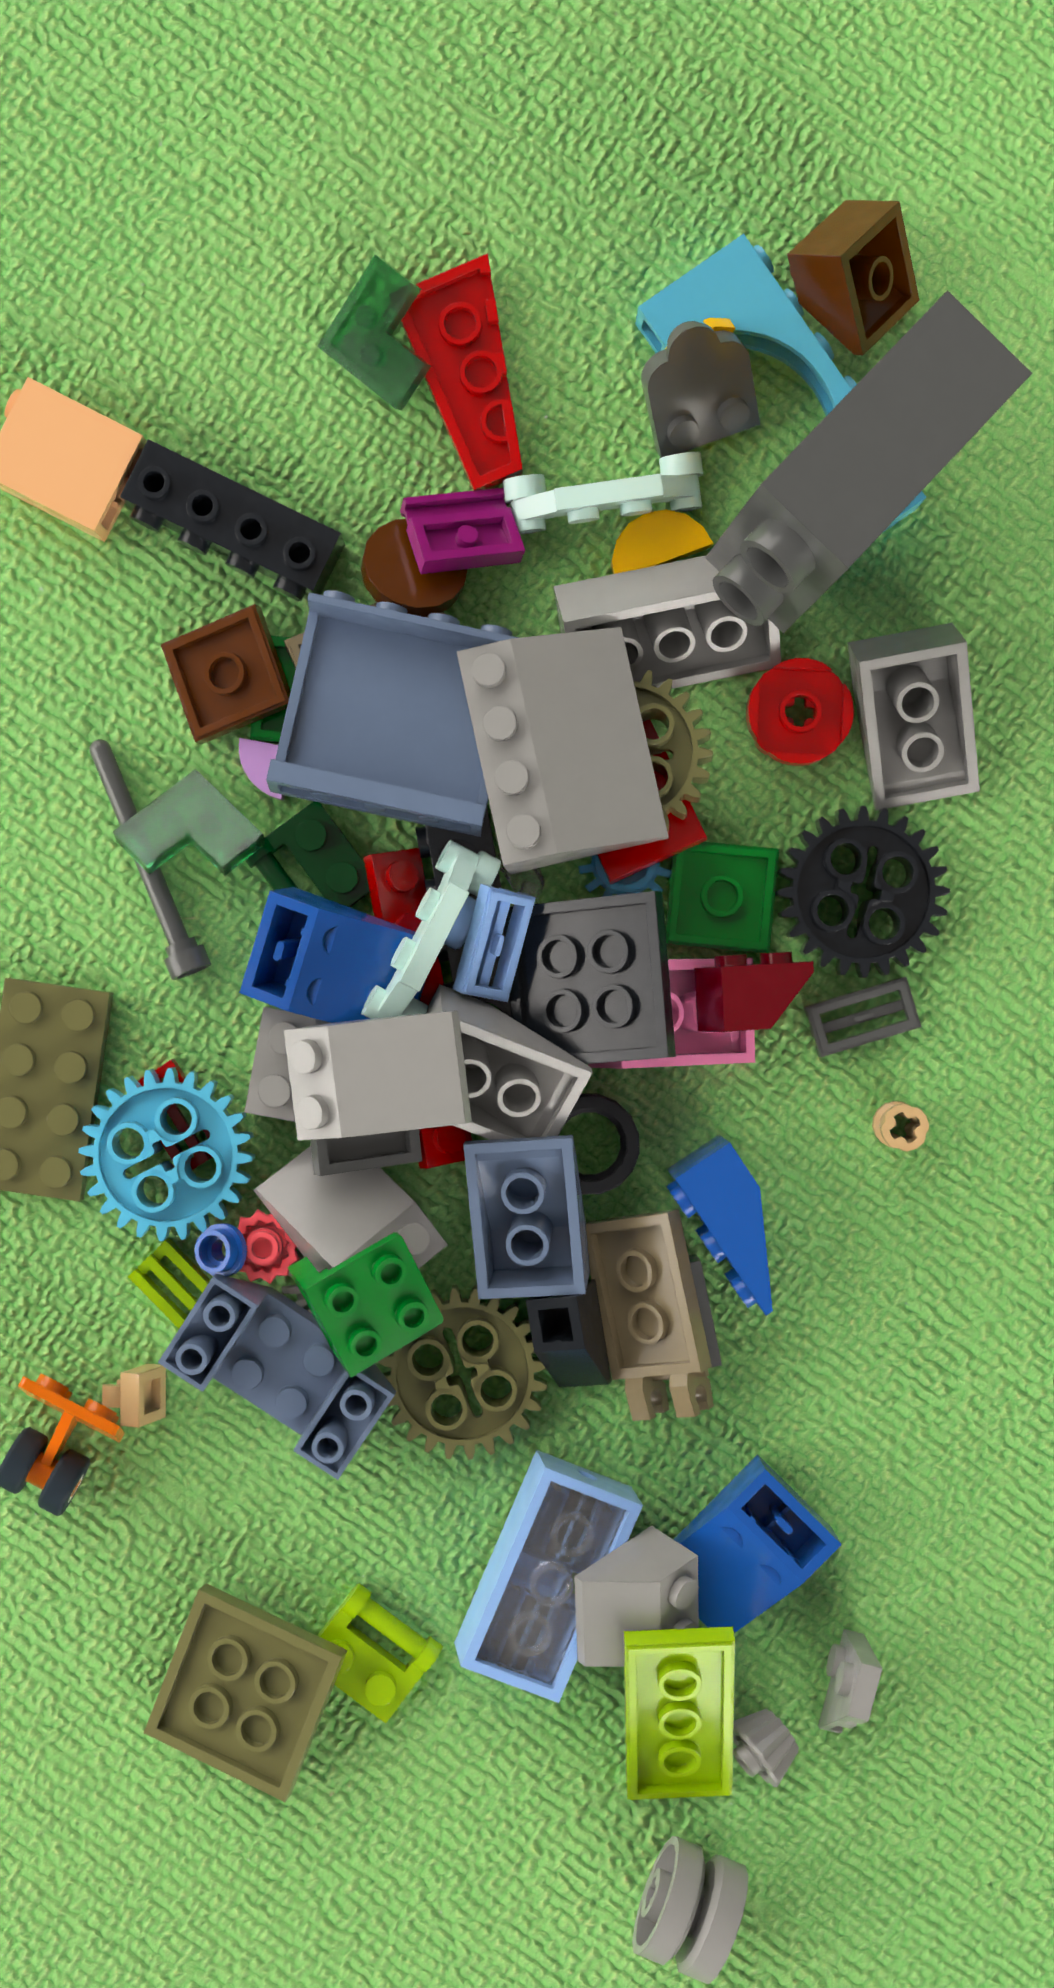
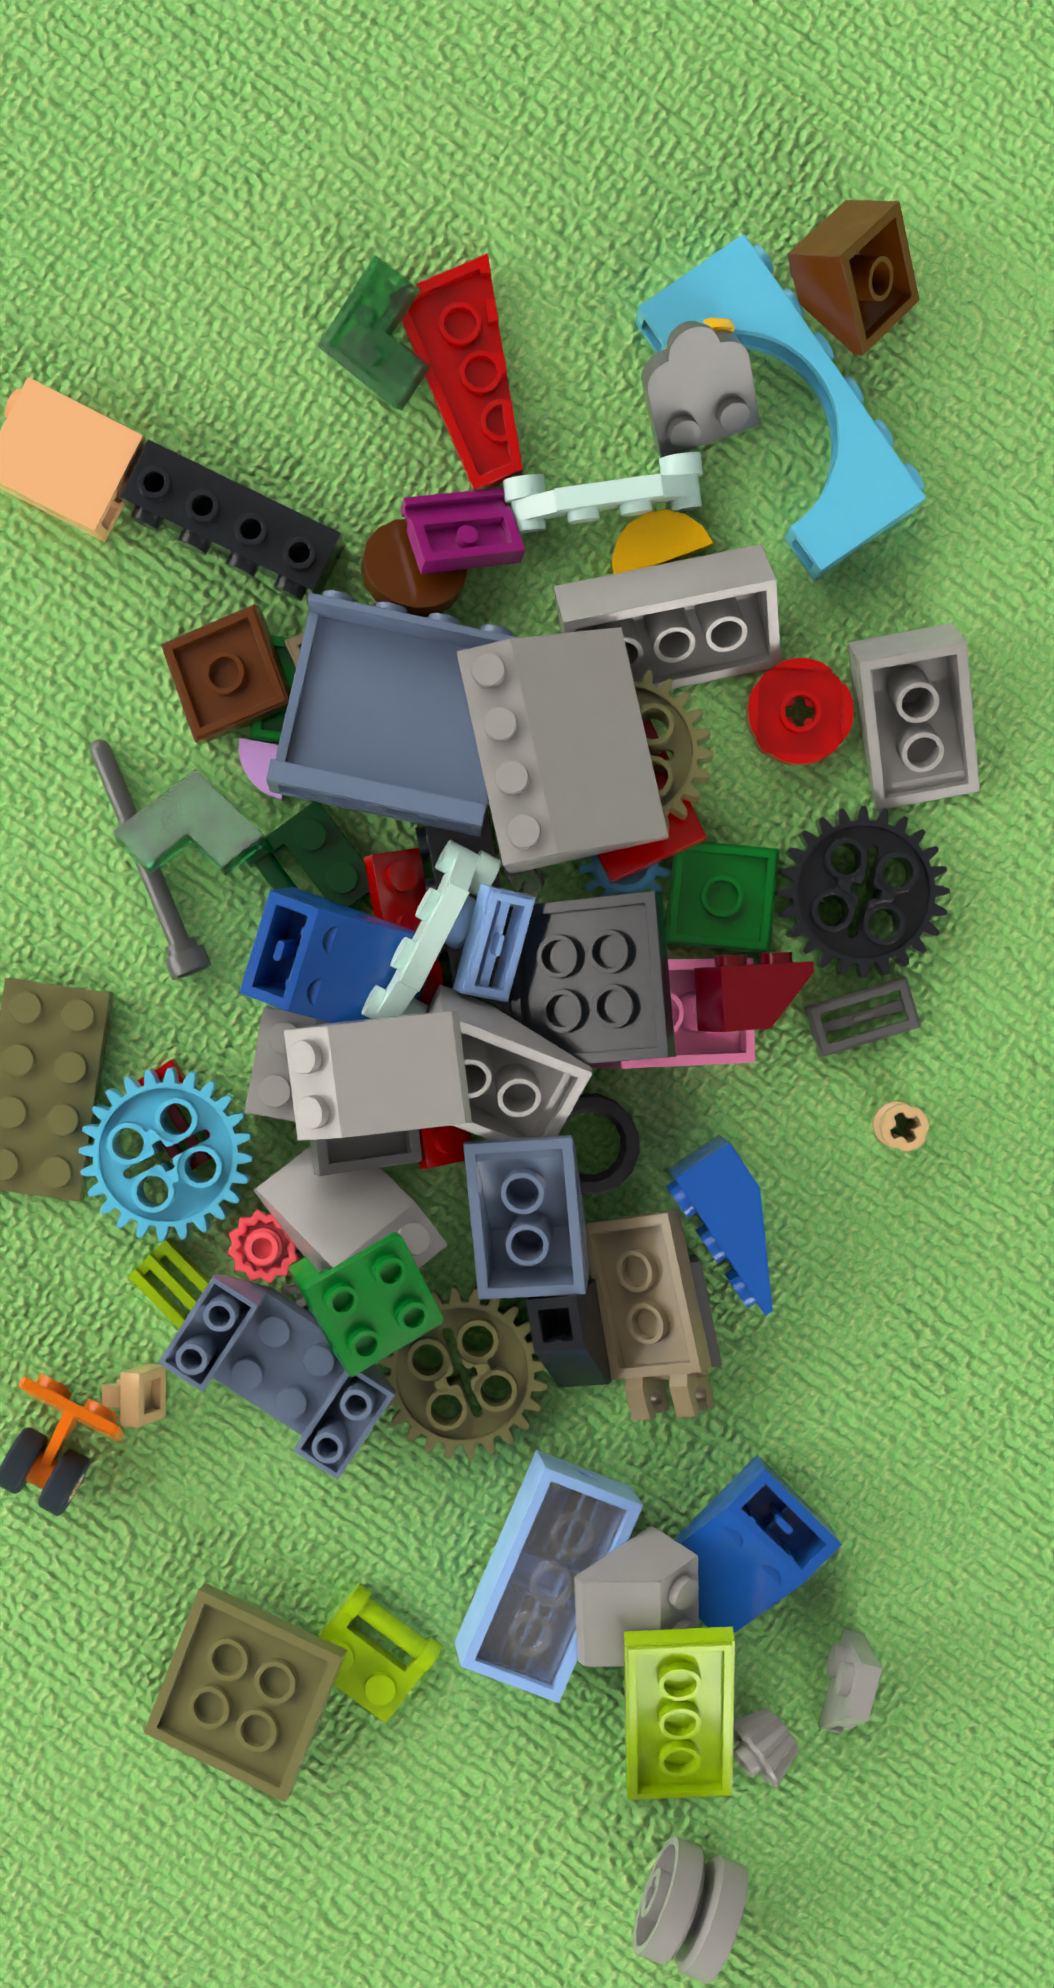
(209, 1250): blue plate -> none
(863, 465): dark grey brick -> none

